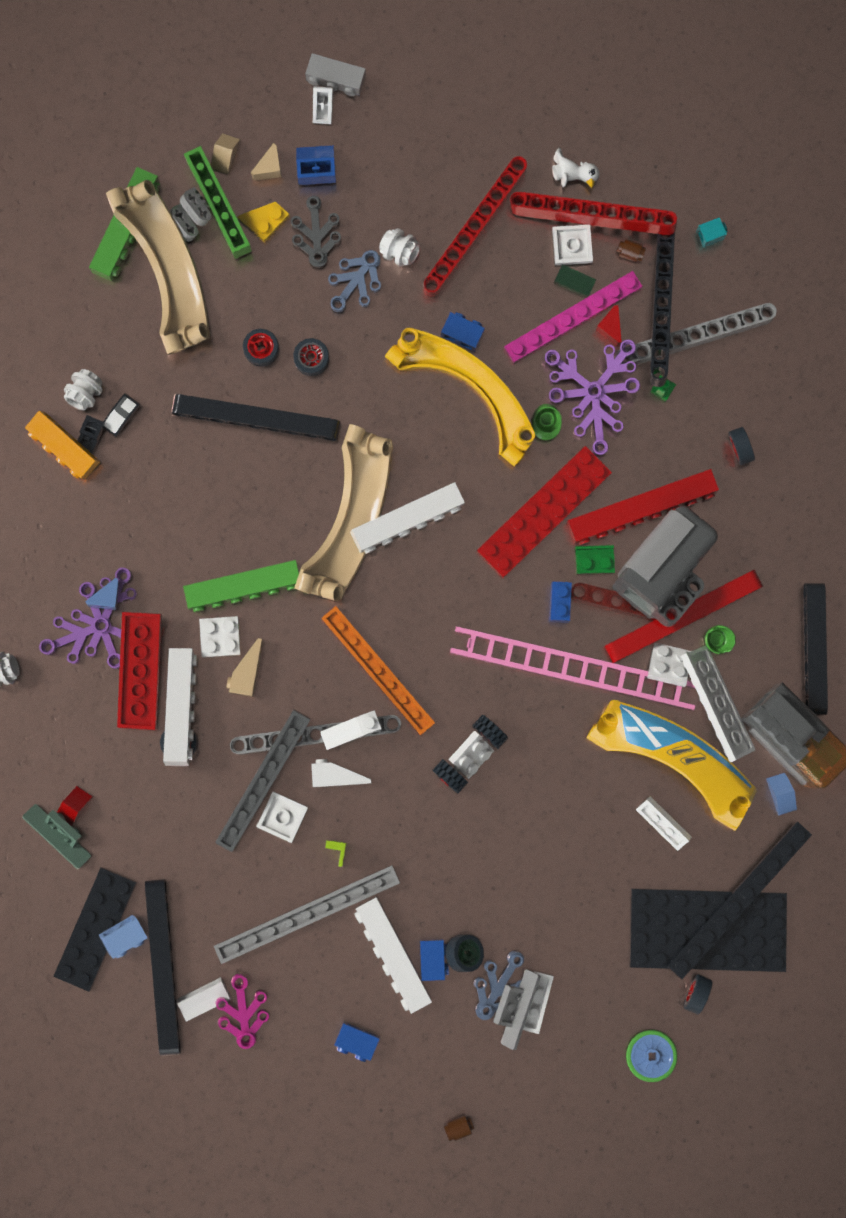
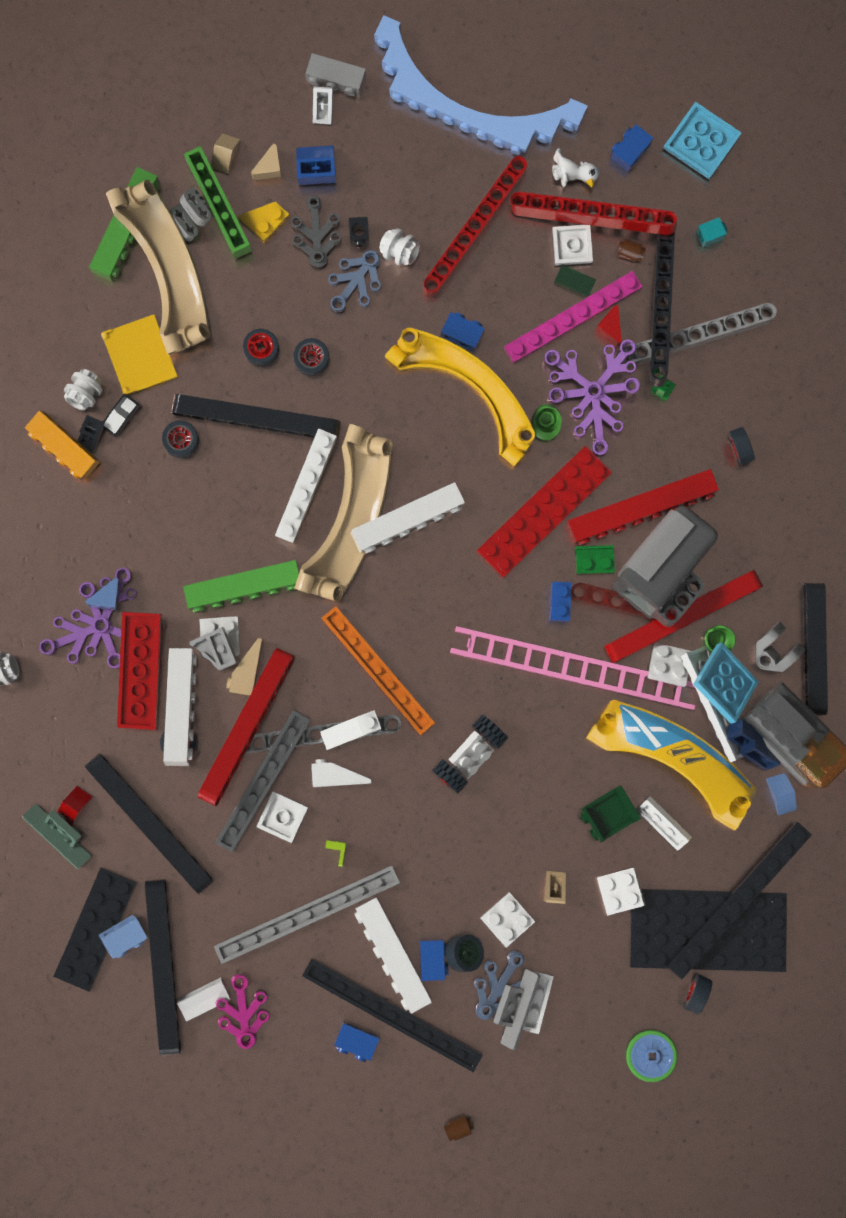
(139, 355): none -> yellow piece
(149, 823): none -> black beam
(180, 429): none -> wheel
(216, 648): none -> light grey wing
(246, 727): none -> red beam
(306, 486): none -> white brick
(359, 223): none -> black brick
(392, 1015): none -> black plate
(504, 131): none -> light blue arch
(507, 919): none -> white plate
(555, 887): none -> tan slope
(609, 814): none -> dark green panel
(621, 891): none -> white plate
(631, 148): none -> blue brick
(702, 140): none -> medium azure plate
(726, 683): none -> medium azure plate
(751, 745): none -> dark blue slope
(776, 663): none -> light grey piece

